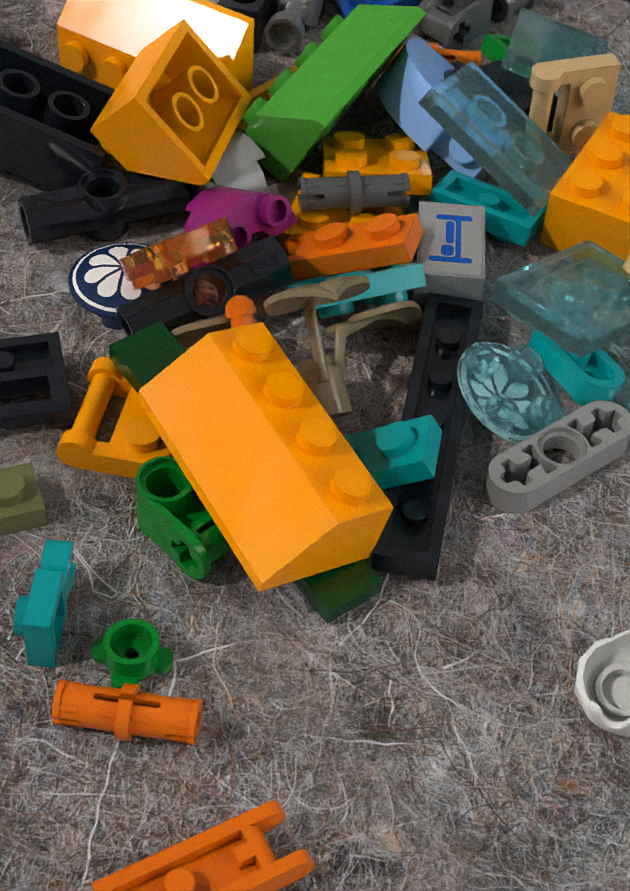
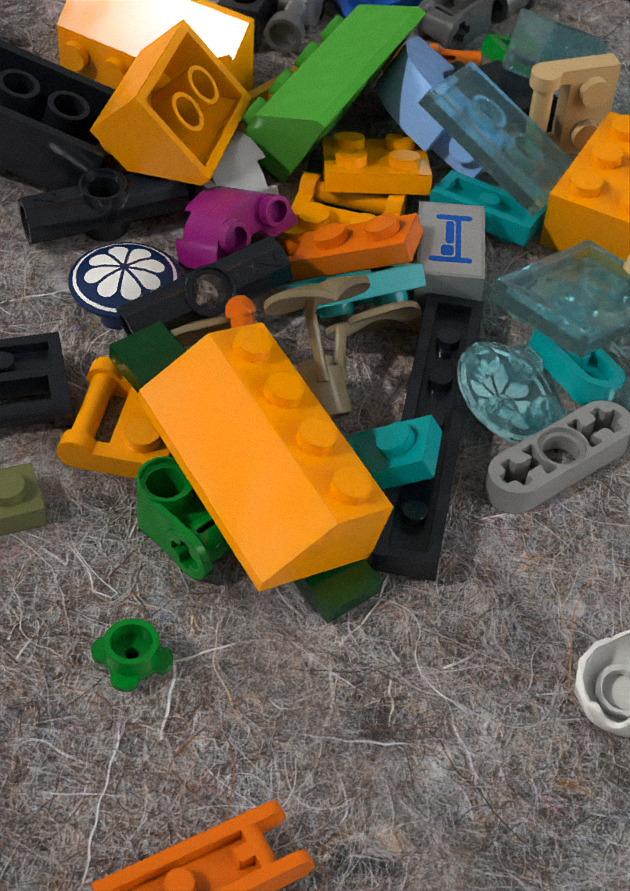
(44, 612): teal plate -> none
(127, 712): orange pin -> none
(179, 253): clear orange plate -> none
(353, 192): dark grey pin -> none

